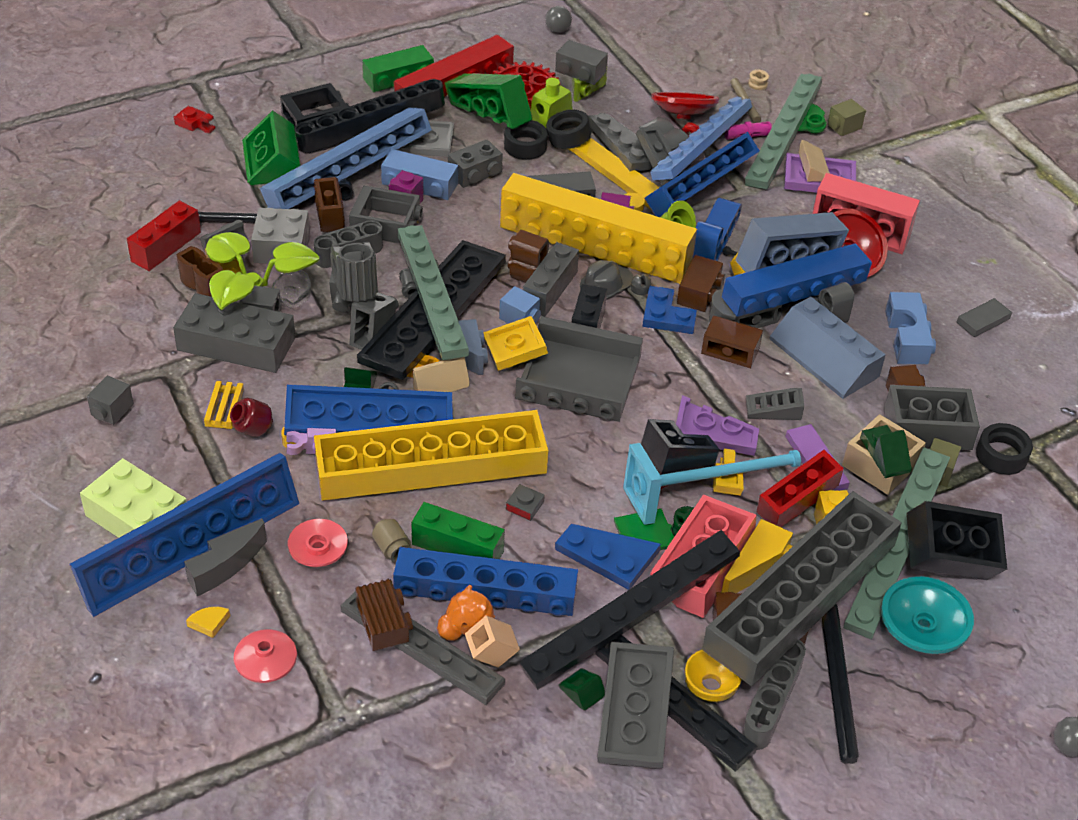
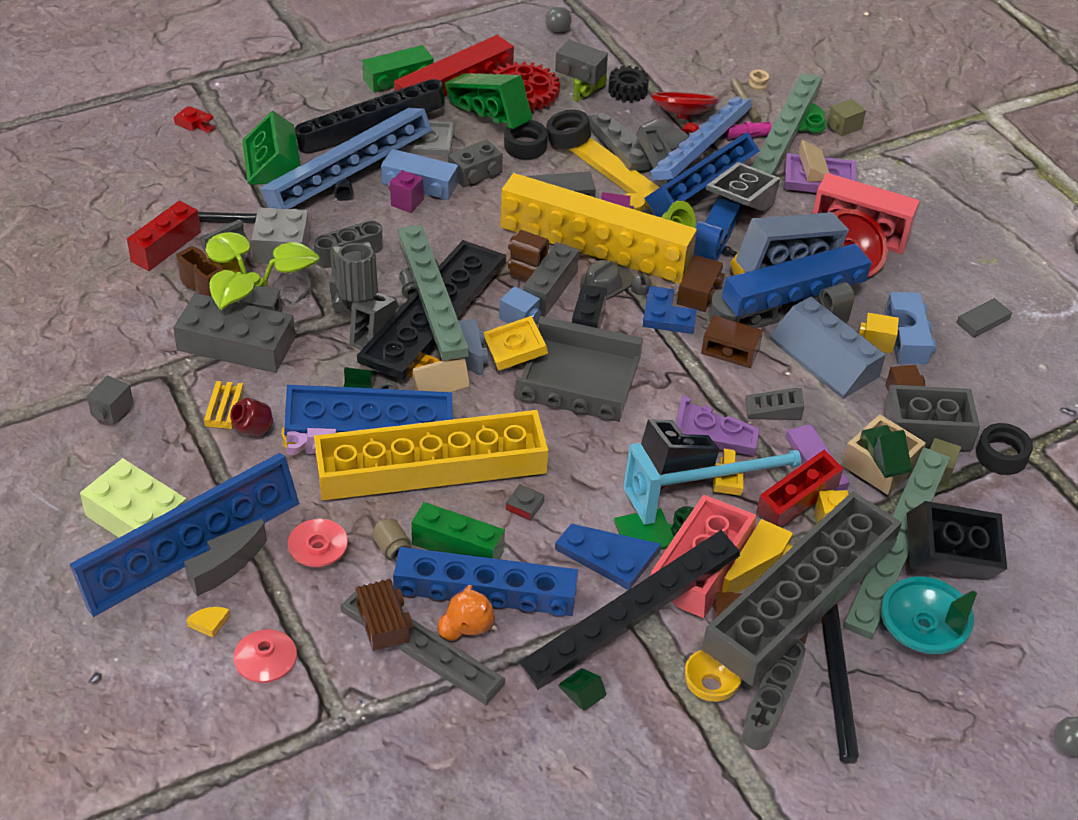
(310, 98): black window -> none
(329, 204): reddish brown brick -> none
(386, 201): dark grey window -> none
(492, 641): light nougat brick -> none
(550, 101): lime torso -> none
(628, 84): none -> black tyre
(636, 705): dark grey plate -> none
(701, 721): black tile -> none
(746, 186): none -> dark grey slope
(880, 331): none -> yellow brick
(960, 611): none -> dark green slope

